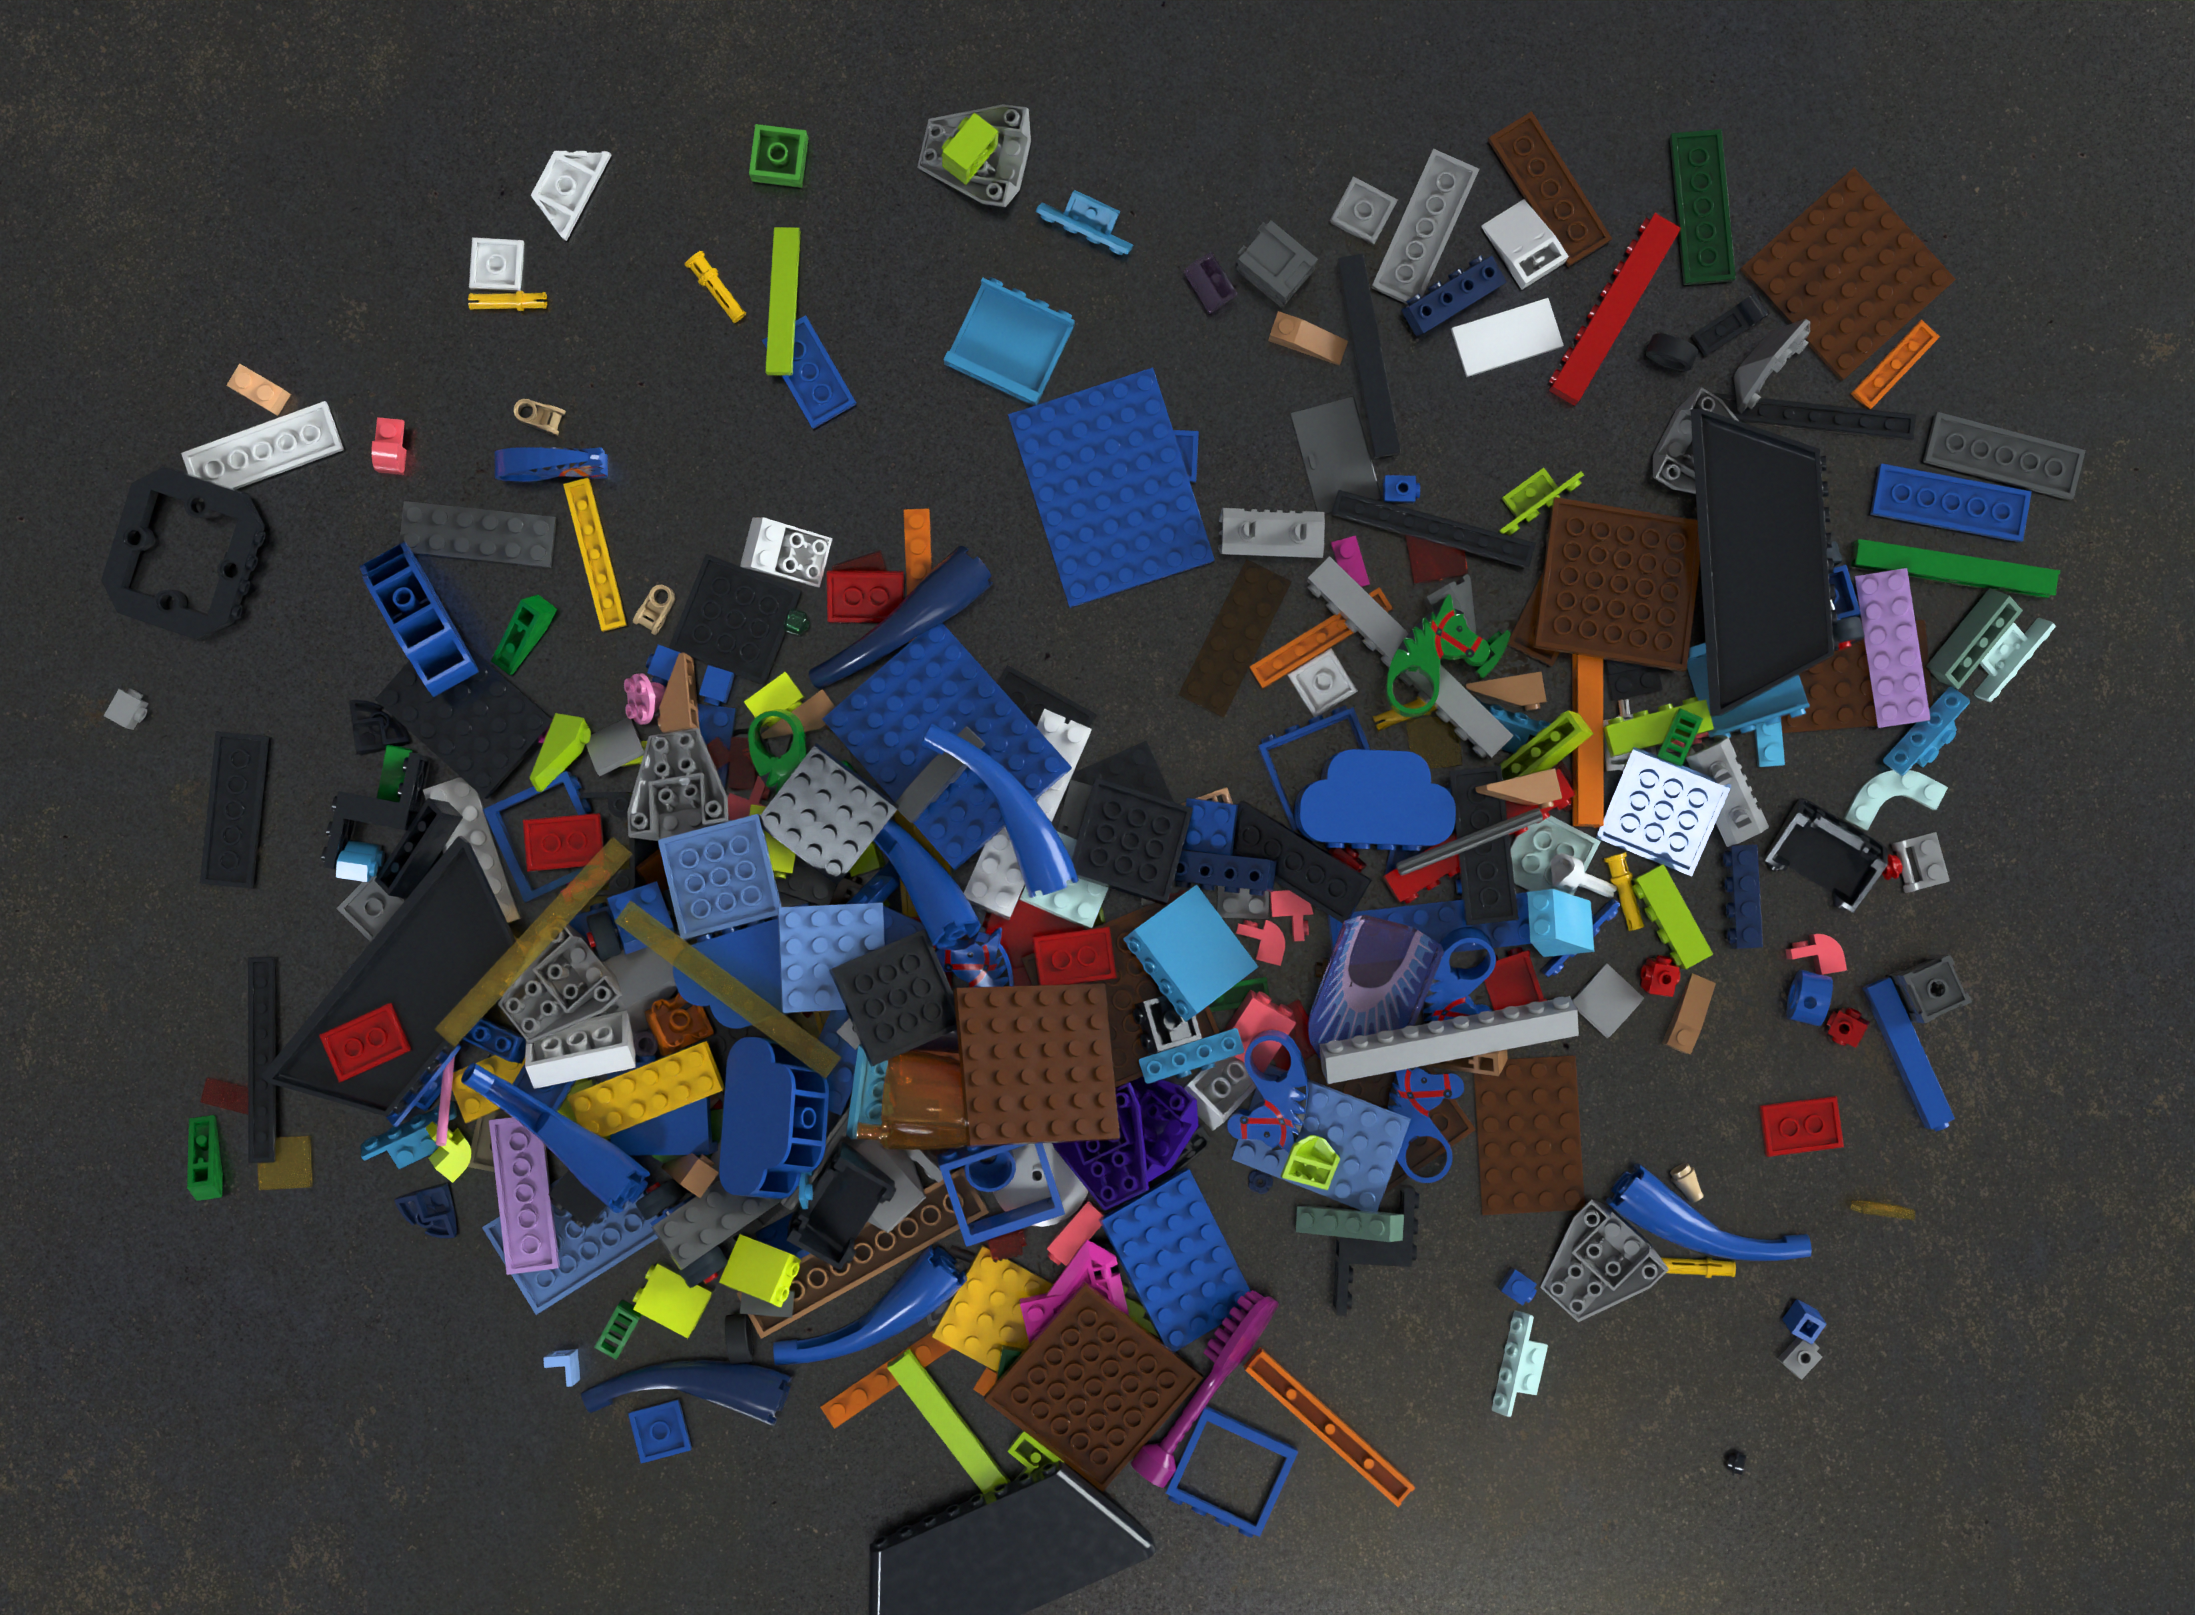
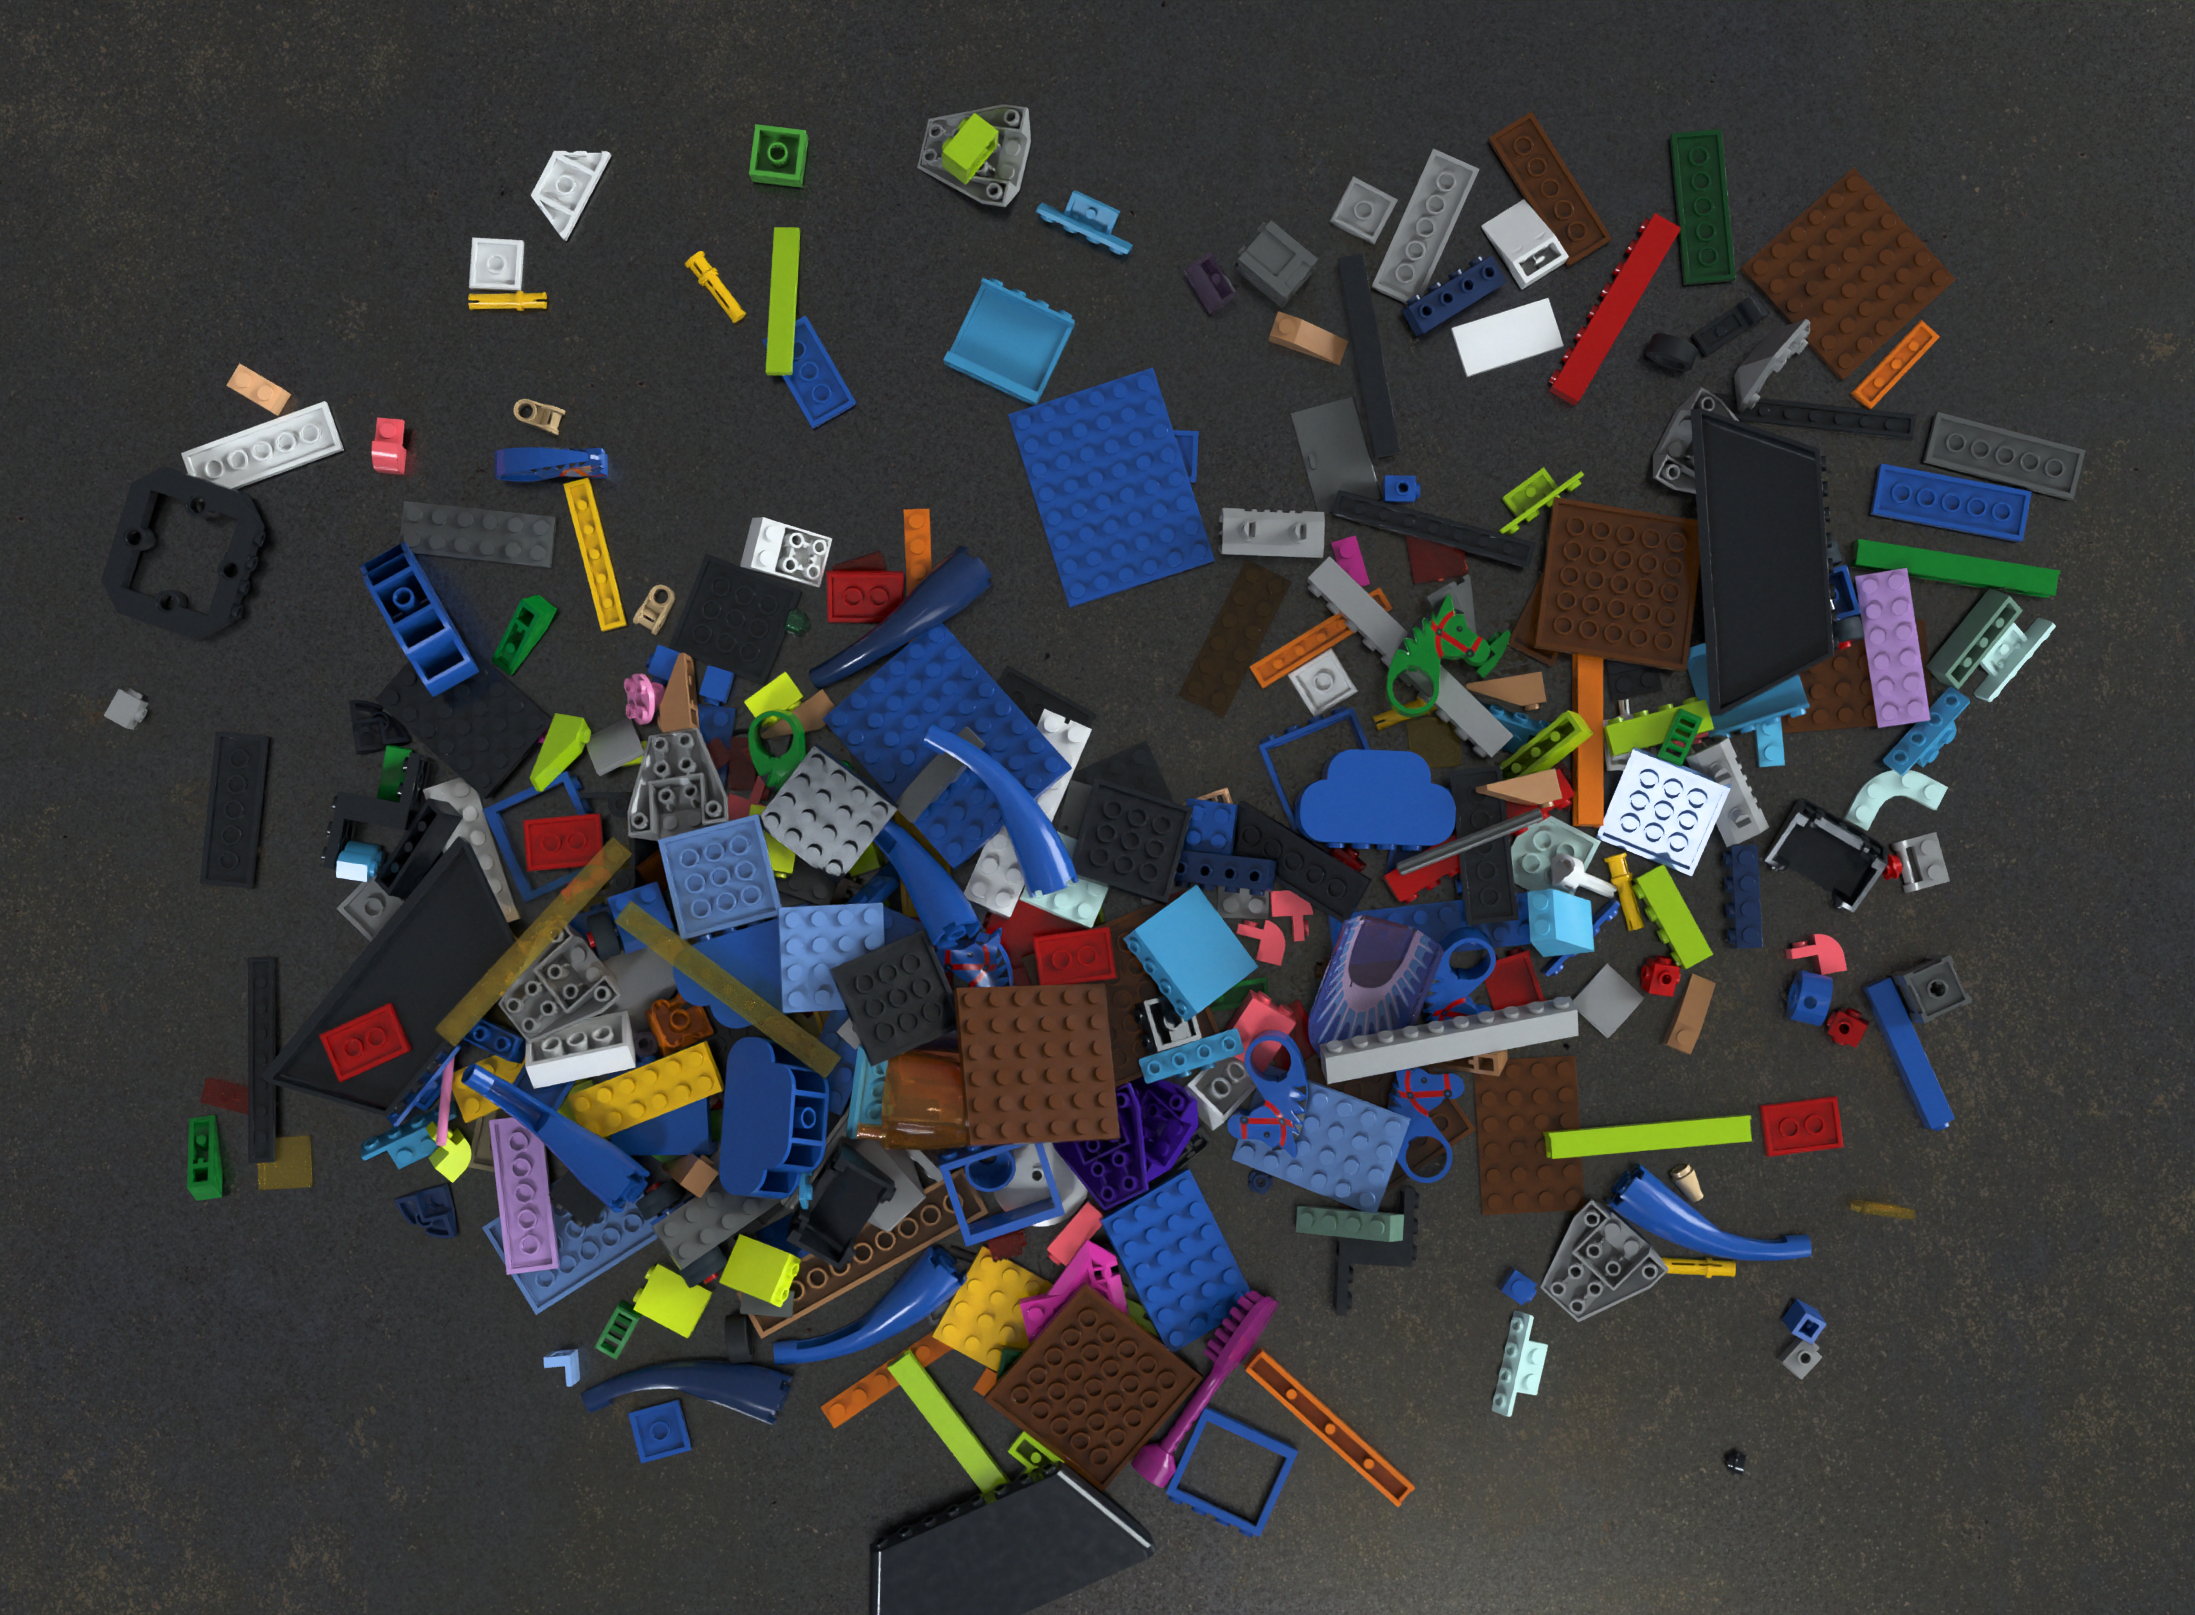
(1311, 1162): lime slope -> none
(1647, 1136): none -> lime tile

